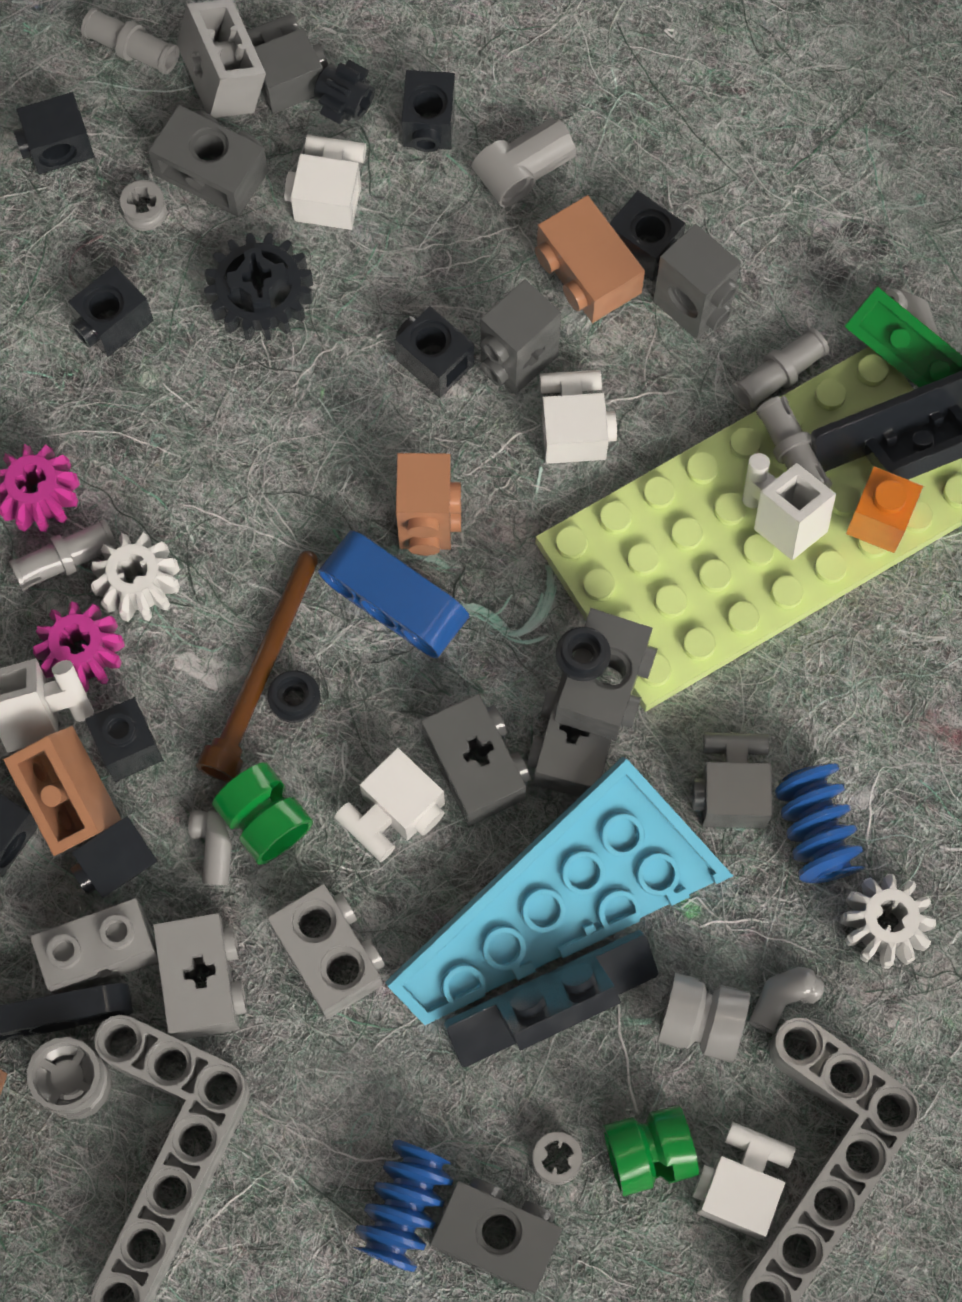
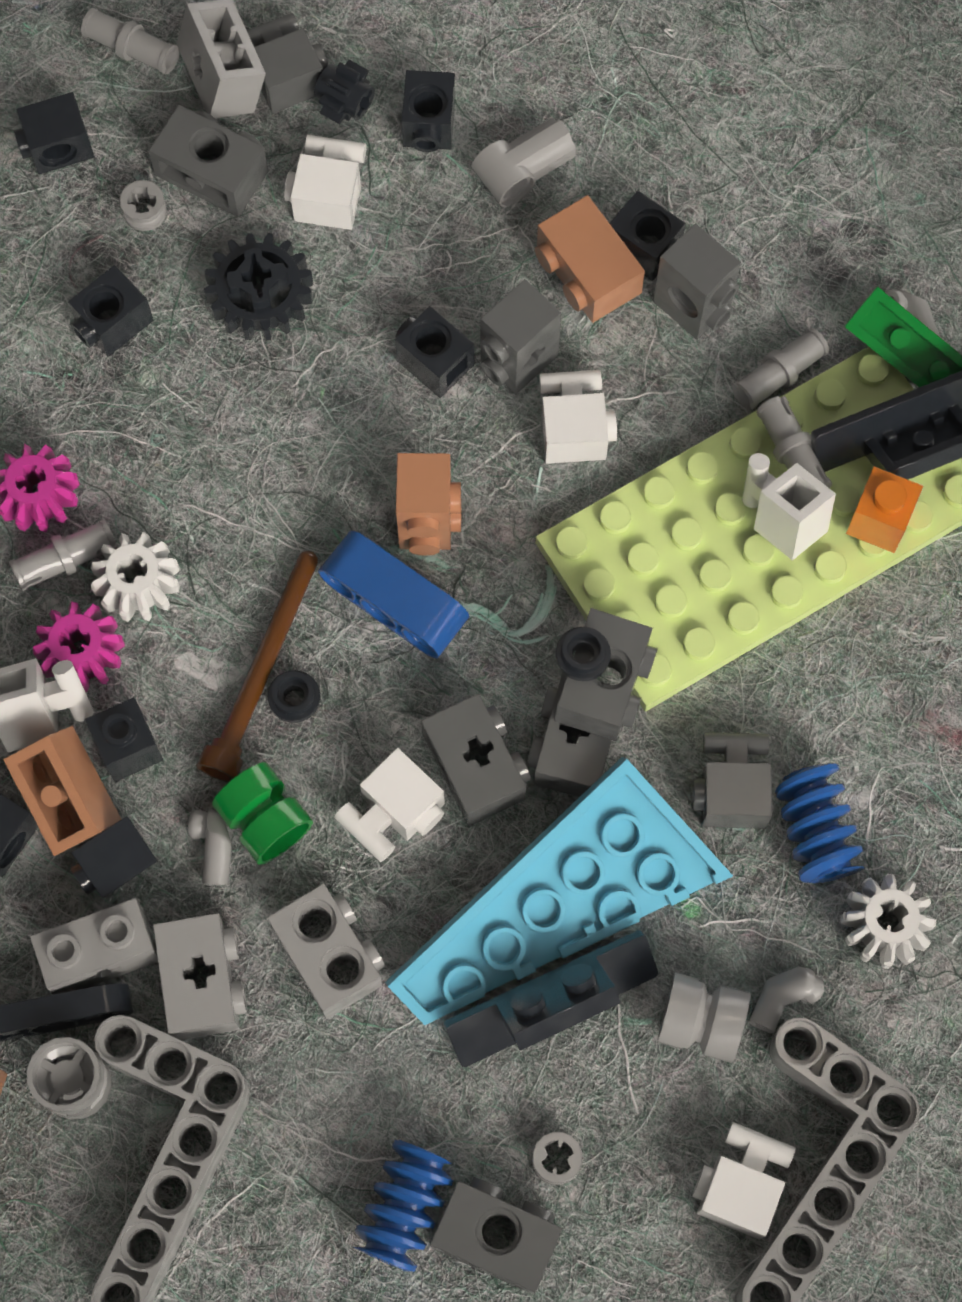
(651, 1150): green wheel -> none

